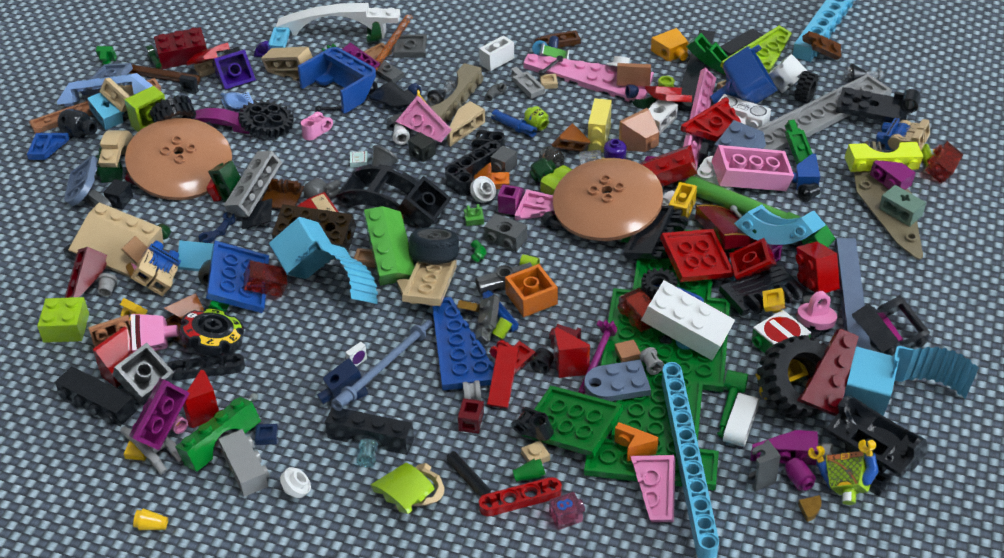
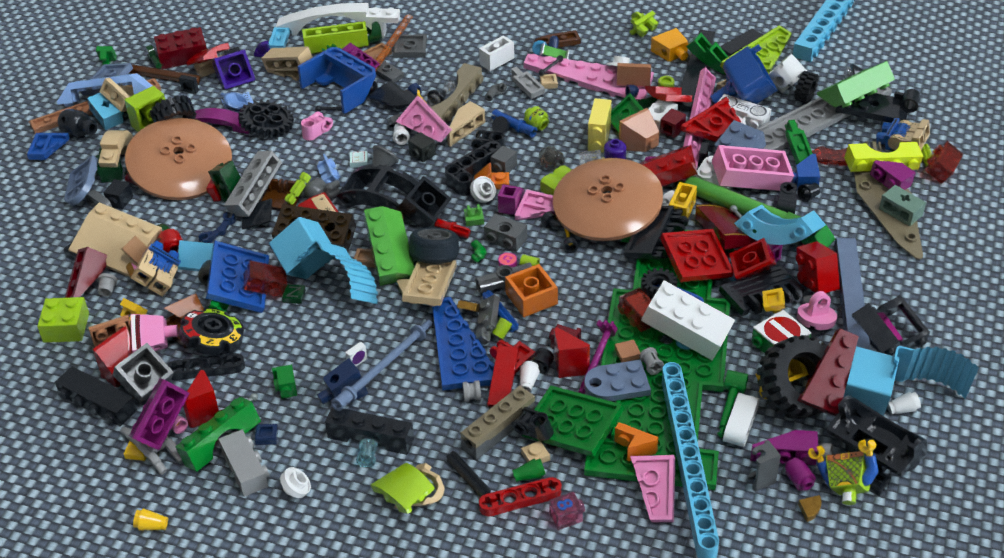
(170, 239): none -> red head
(284, 381): none -> green brick
(293, 294): none -> dark green tile
(297, 188): none -> lime axle
(327, 170): none -> light blue hinge
(339, 35): none -> lime brick
(459, 230): none -> red axle
(470, 415): dark red brick -> none
(495, 423): none -> dark tan piece
(501, 124): none -> black tile
(507, 259): none -> tile
(528, 374): none -> white cone
(541, 168): dark green head -> none
(567, 243): none -> black hinge
(571, 139): dark orange slope -> none
(624, 109): none -> green tile
(641, 22): none -> lime hips
(671, 123): none -> dark red brick
(787, 197): none -> black piece
(823, 45): reddish brown hinge -> none
(826, 155): none -> clear red tile
(857, 85): none -> slope
(905, 403): none -> white cone

